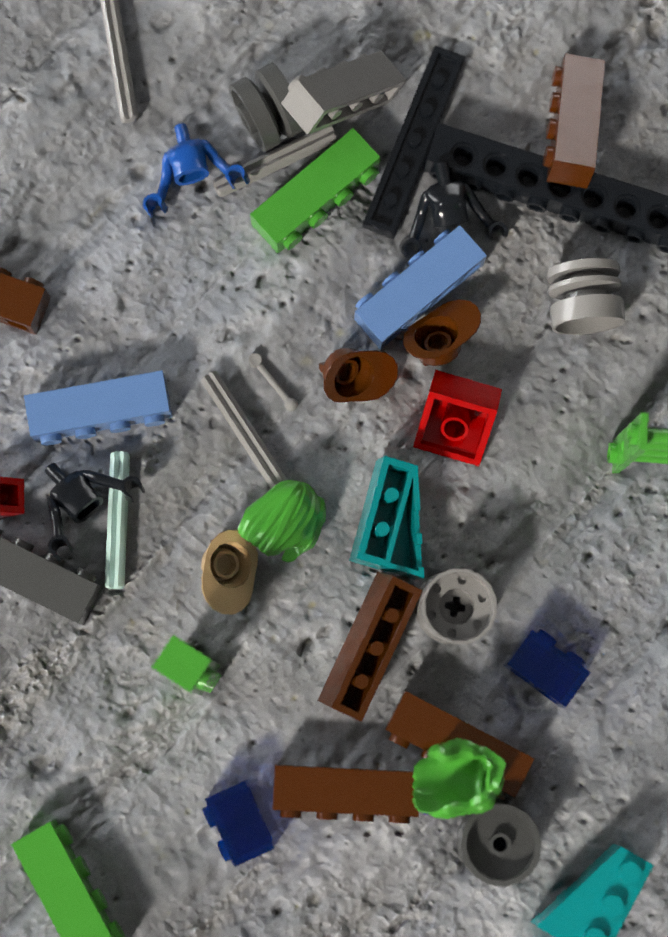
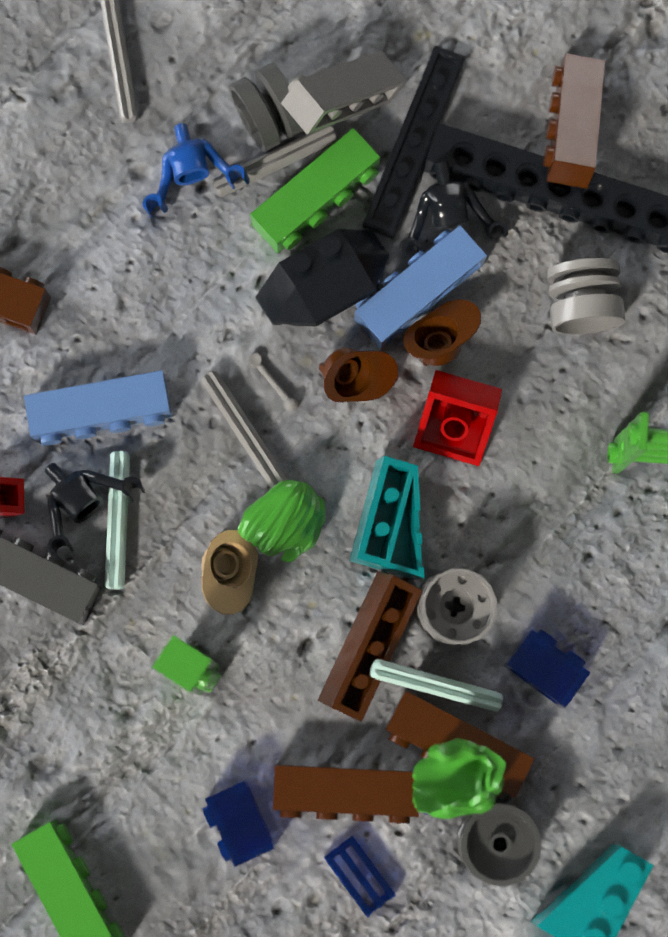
(324, 278): none -> black wedge
(377, 901): none -> clear blue tile
(436, 685): none -> light aqua axle

